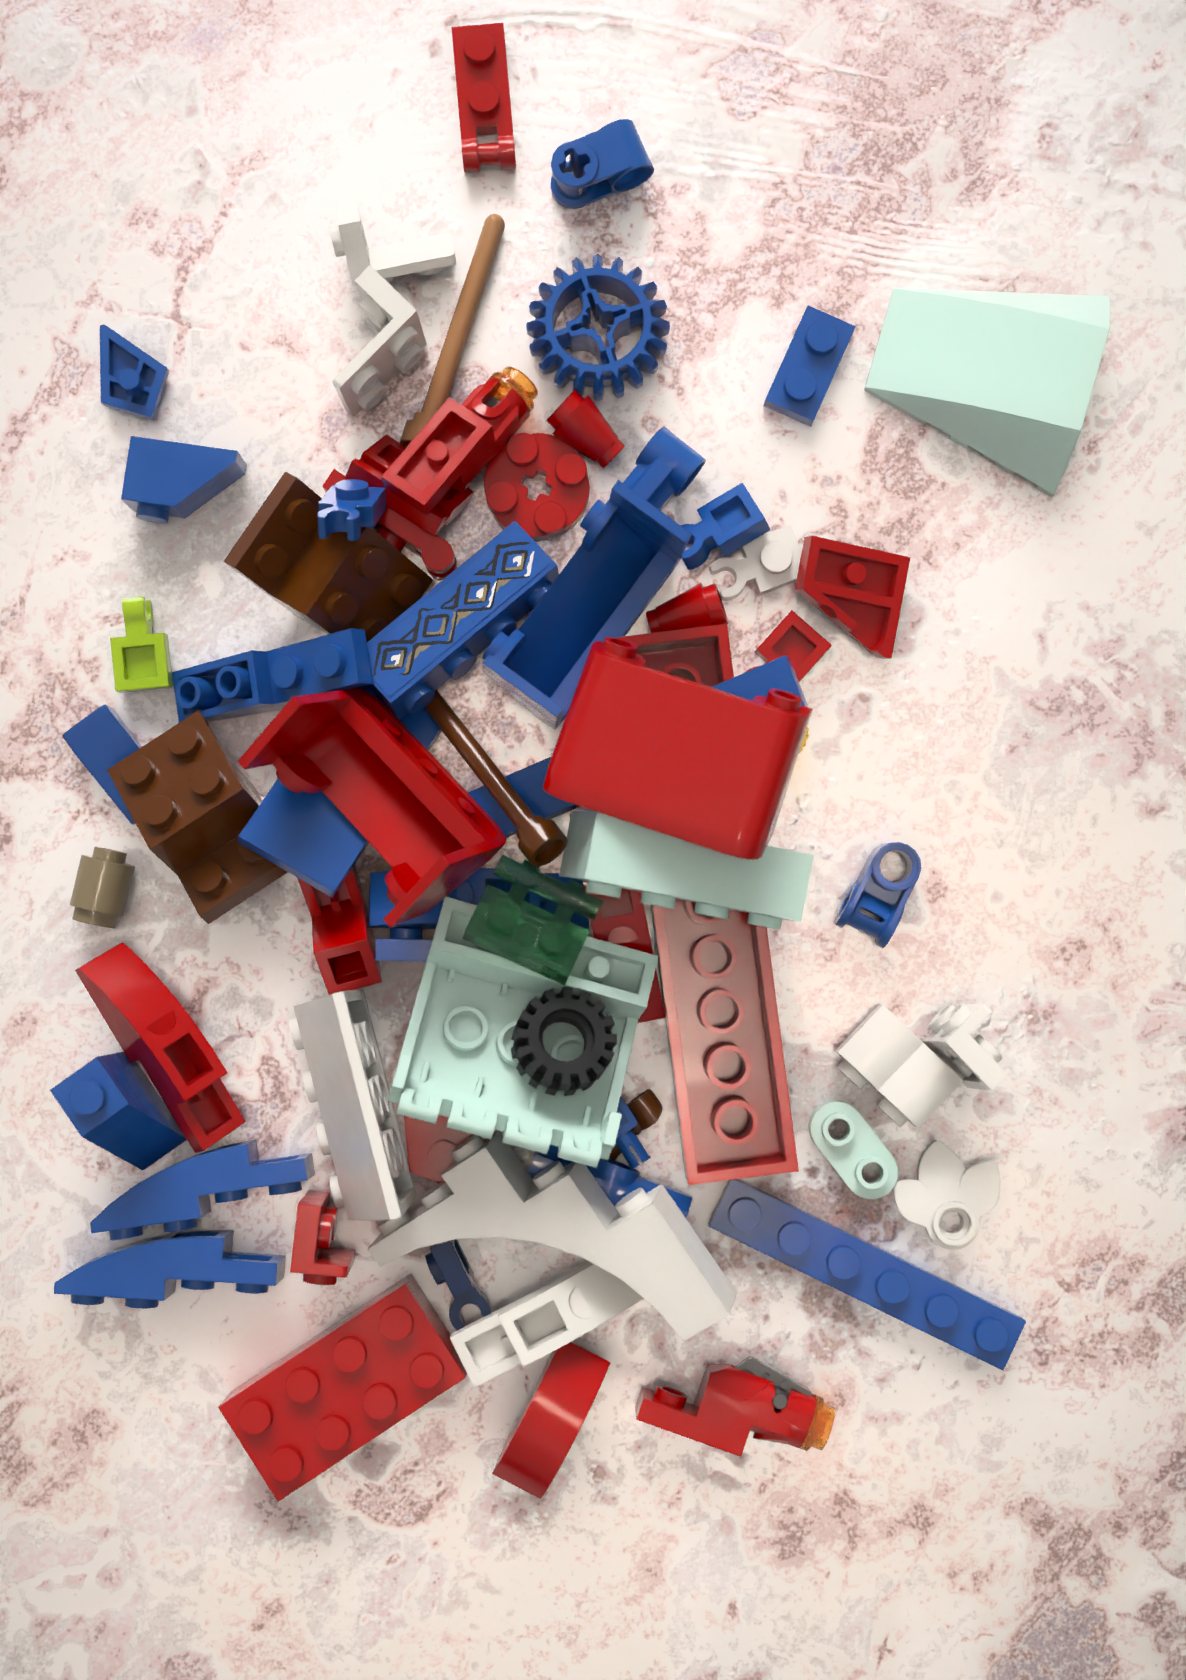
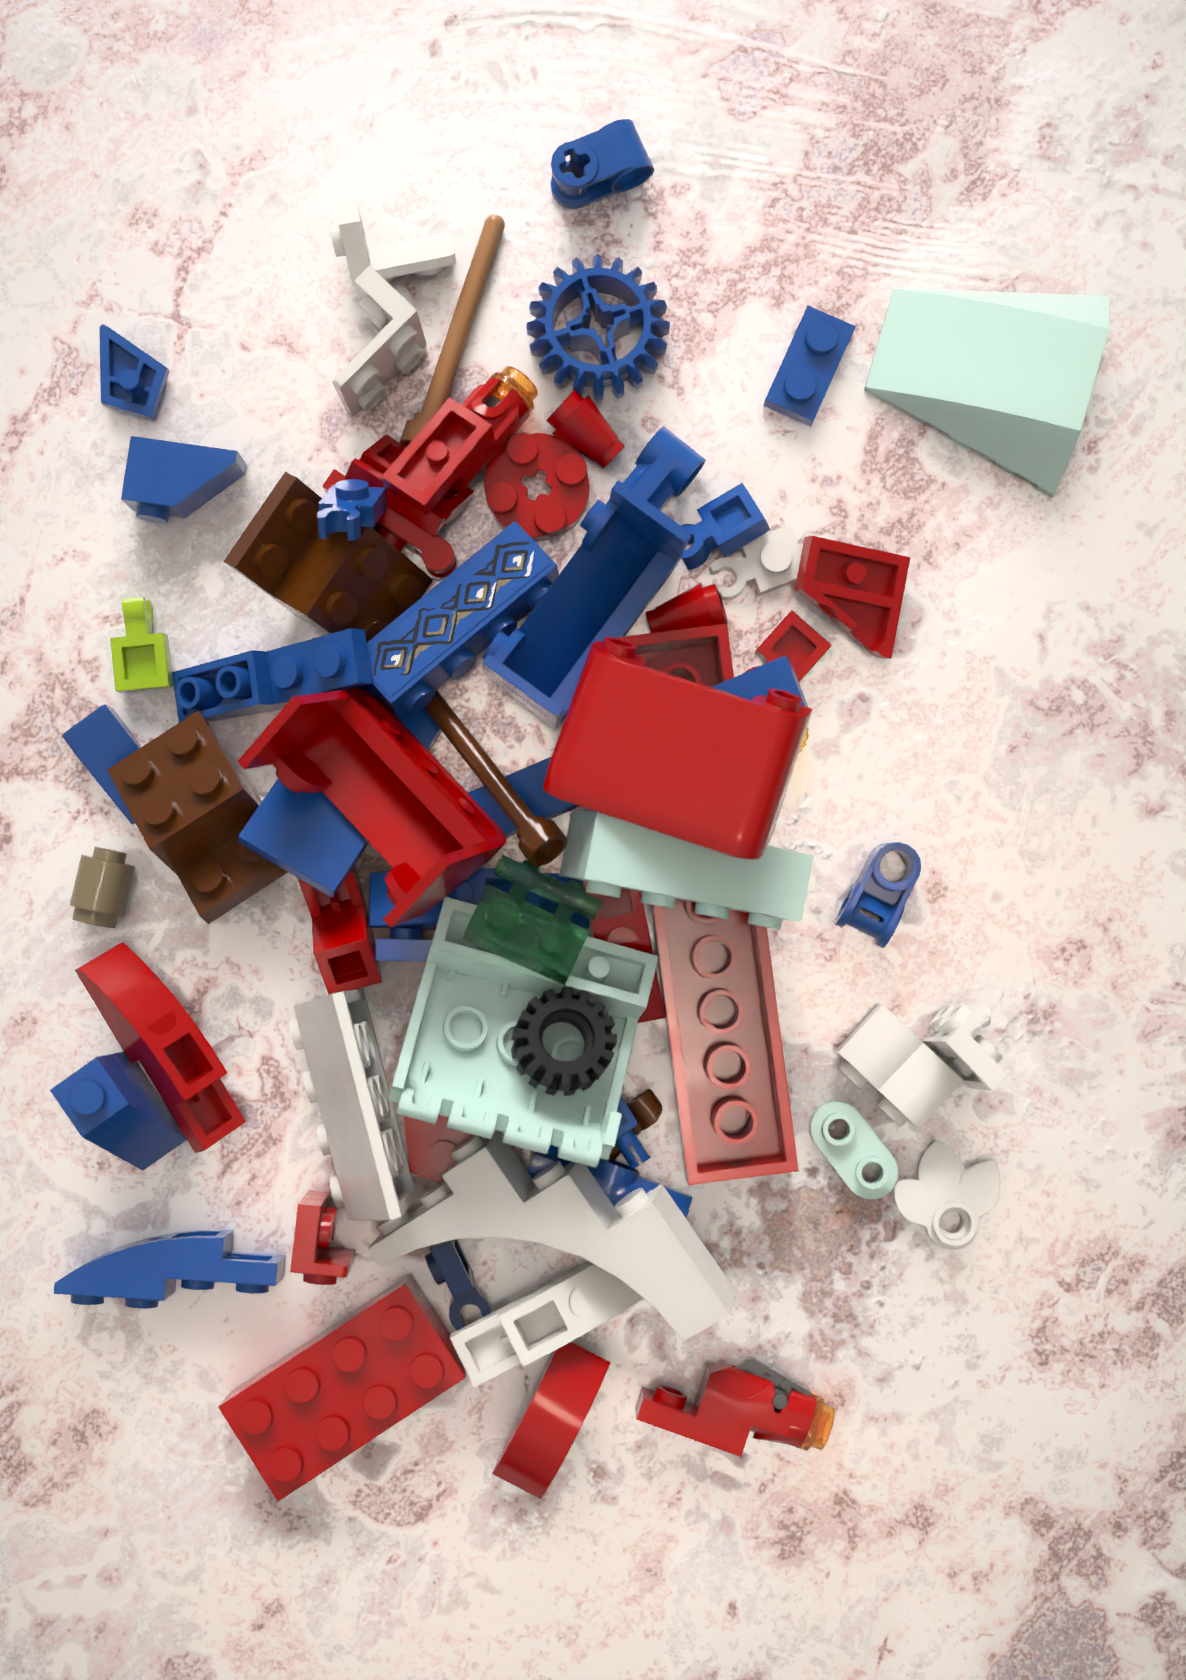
(183, 1189): blue slope -> none
(483, 95): red plate -> none
(867, 1273): blue plate -> none

